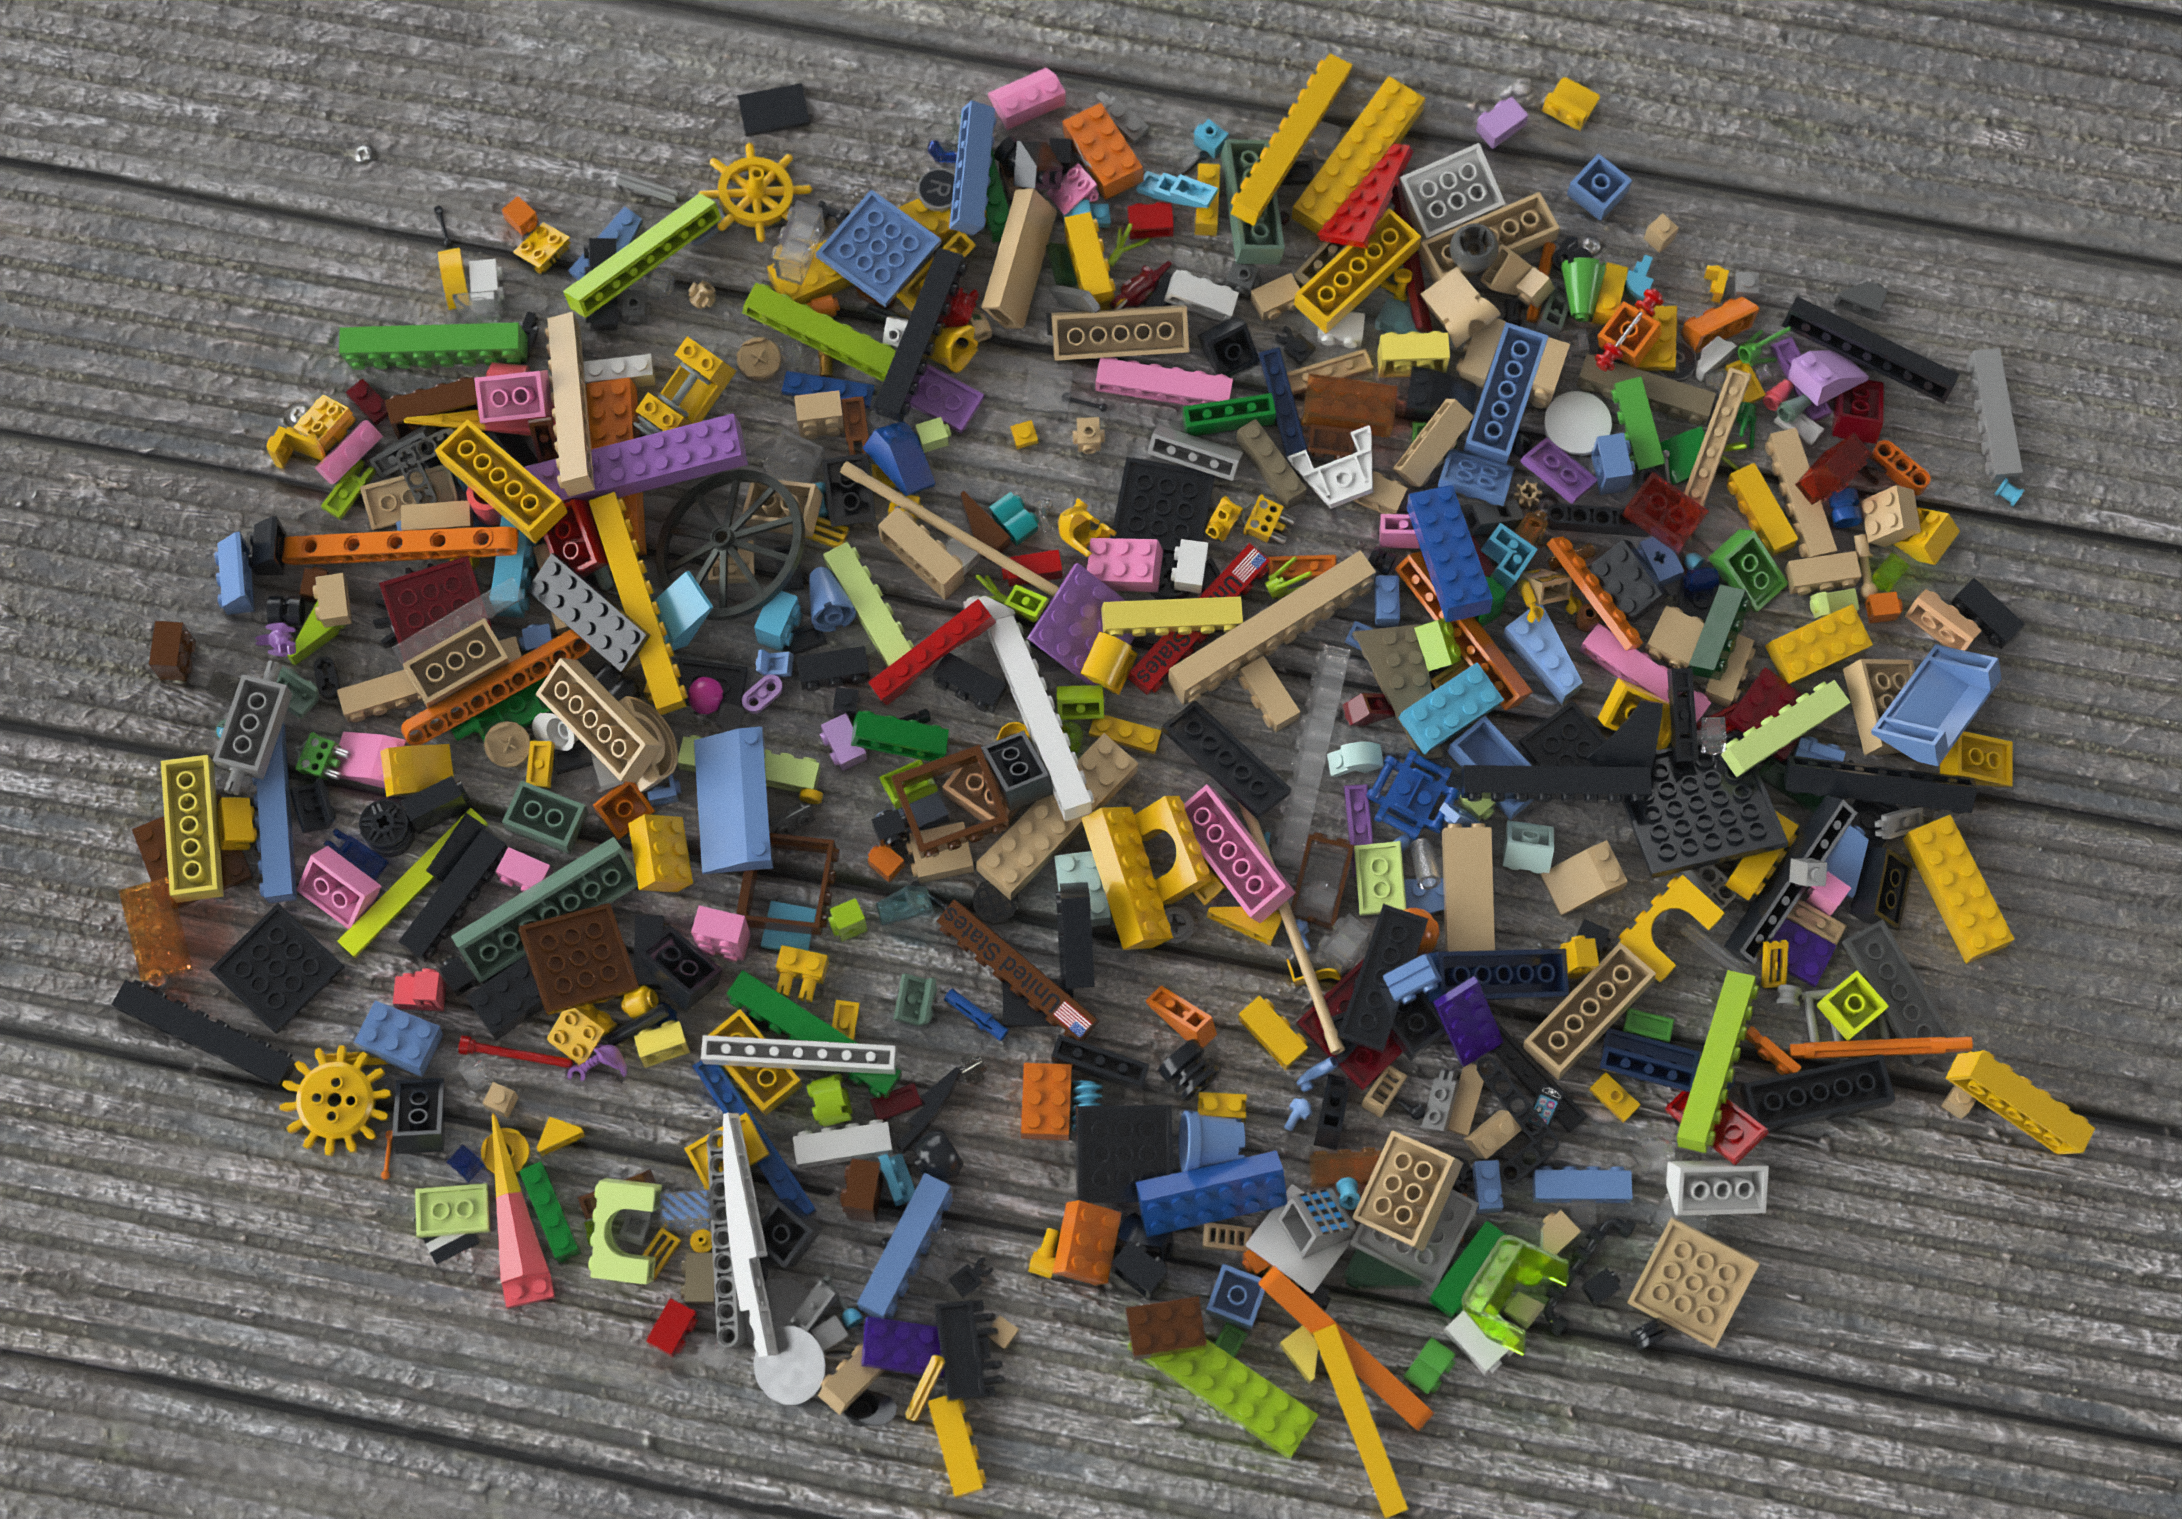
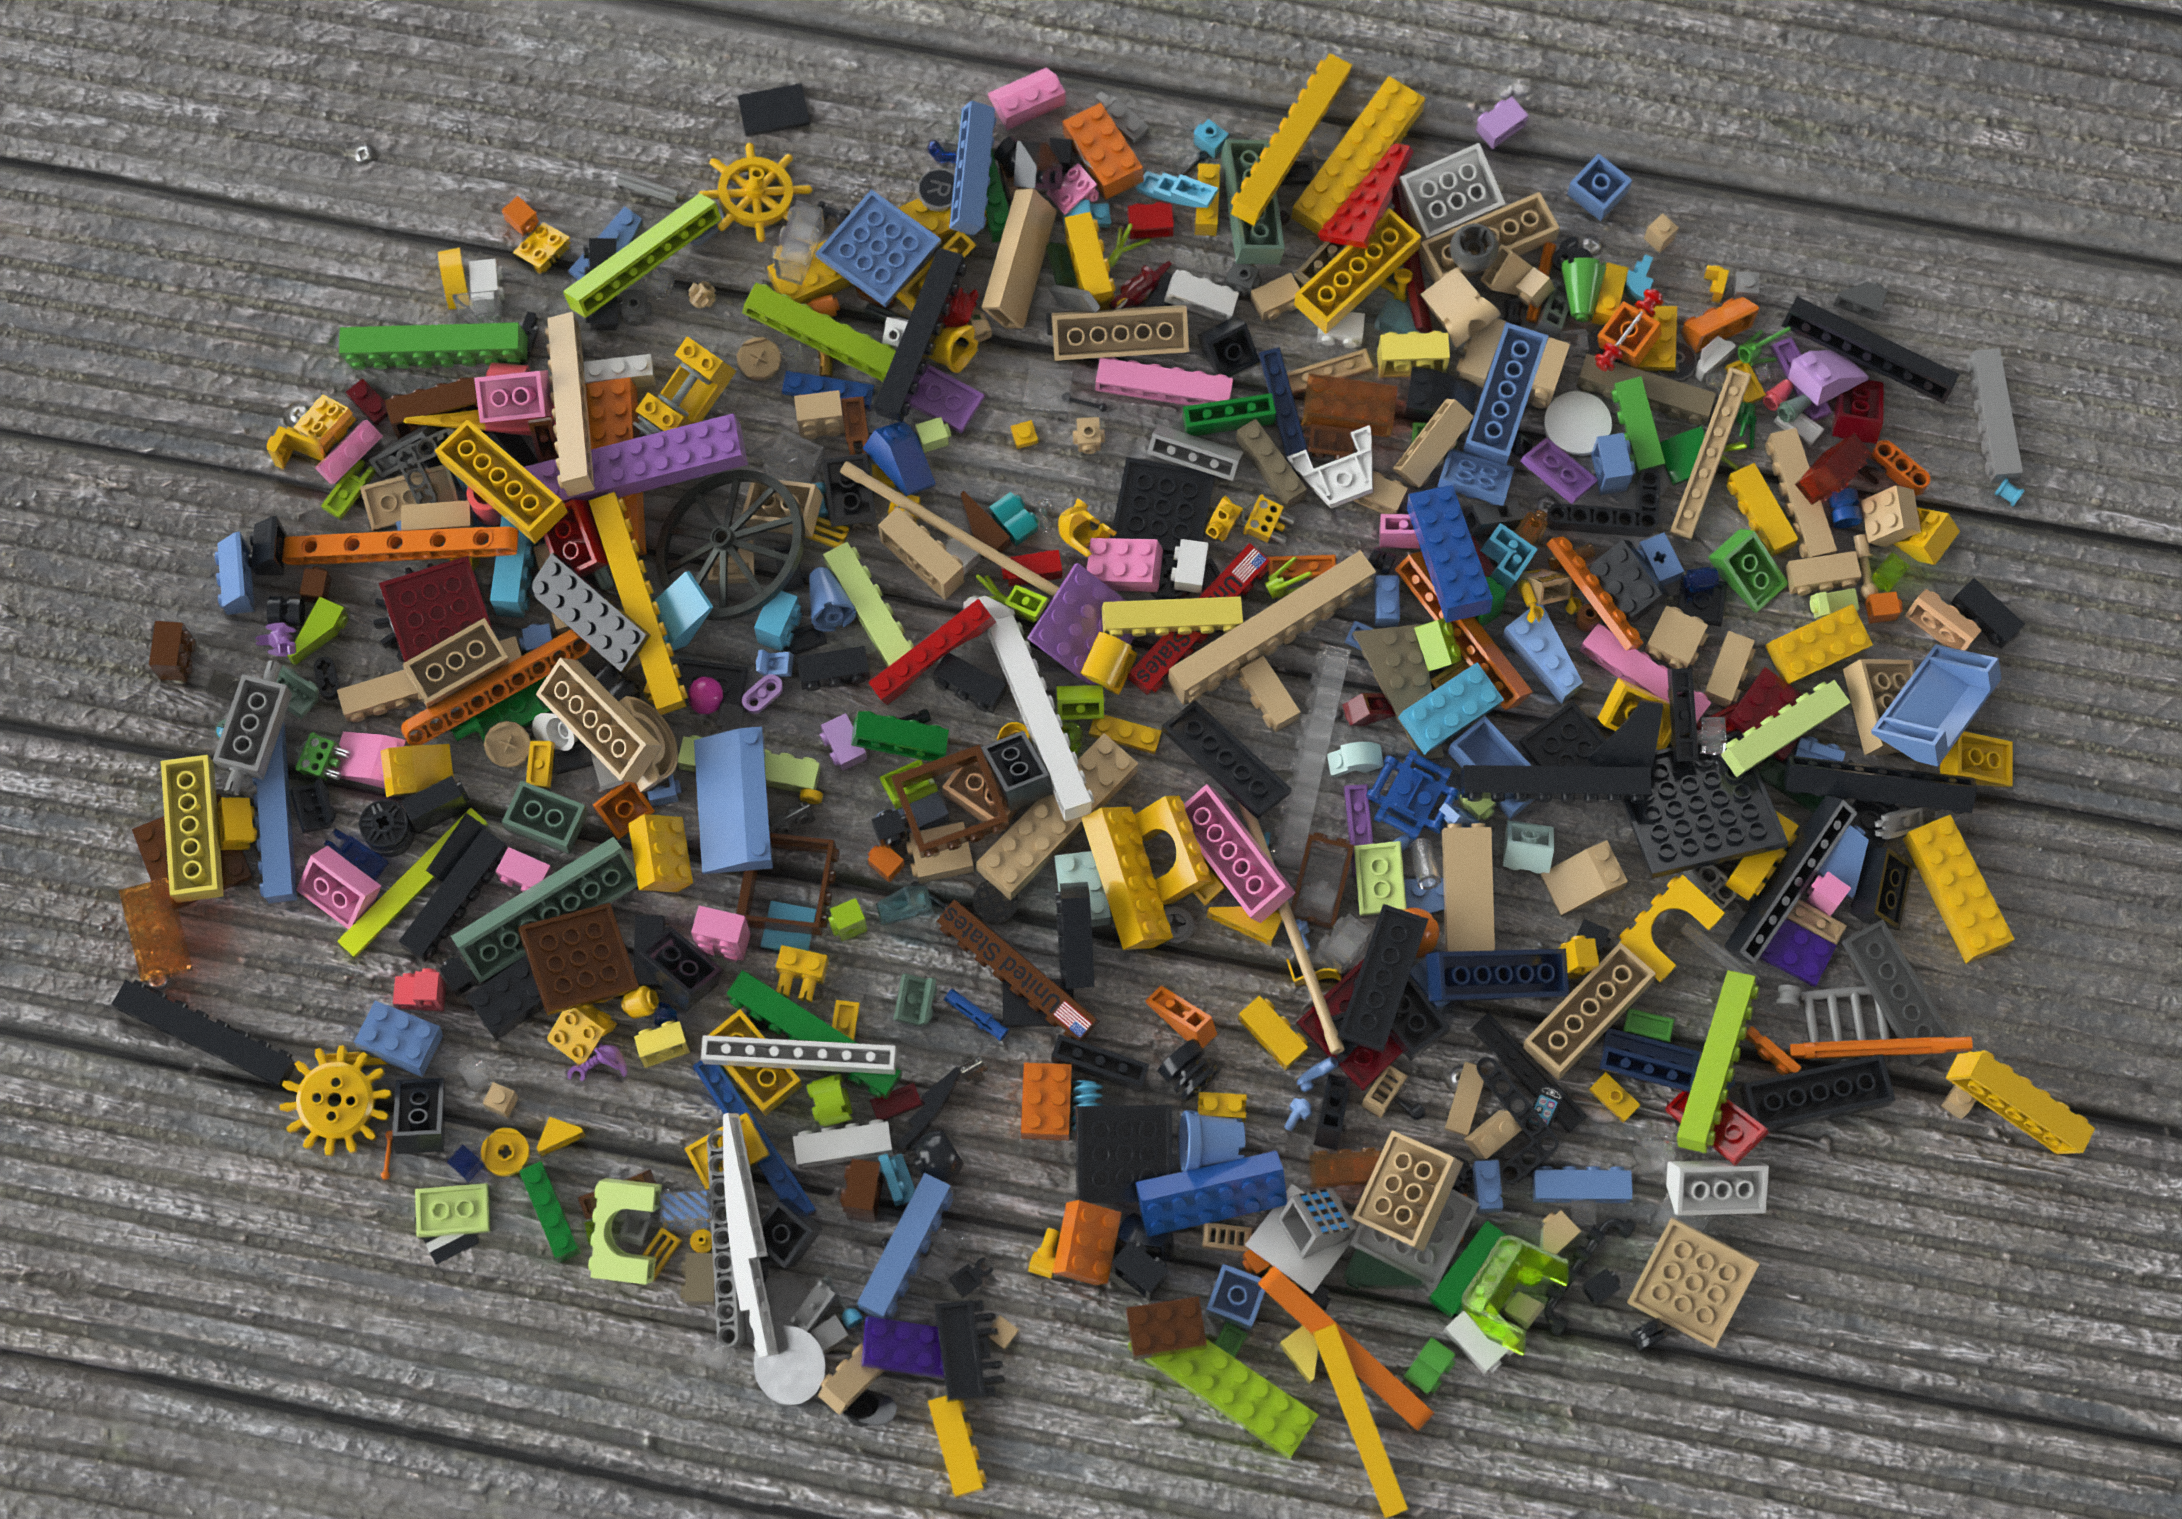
(277, 968): black plate -> none
(332, 600): tan brick -> none
(439, 211): black hinge -> none
(468, 1045): red piece -> none
(482, 607): clear tile -> none
(522, 1261): coral plate -> none
(637, 1024): black axle -> none
(672, 1328): red brick -> none
(846, 702): black brick -> none
(925, 1388): yellow axle -> none
(1296, 347): black plate -> none
(1347, 1189): medium azure bush -> none
(1412, 979): medium blue brick -> none
(1441, 1102): light grey hinge -> none
(1468, 1021): dark purple plate -> none
(1522, 497): tan gear -> none
(1570, 103): yellow bracket -> none
(1665, 513): clear red brick -> none
(1666, 454): light grey hinge -> none
(1692, 560): medium azure hinge -> none
(1720, 632): brick -> none
(1775, 945): yellow tile -> none
(1808, 872): light grey brick -> none
(1852, 1005): neon yellow brick -> none

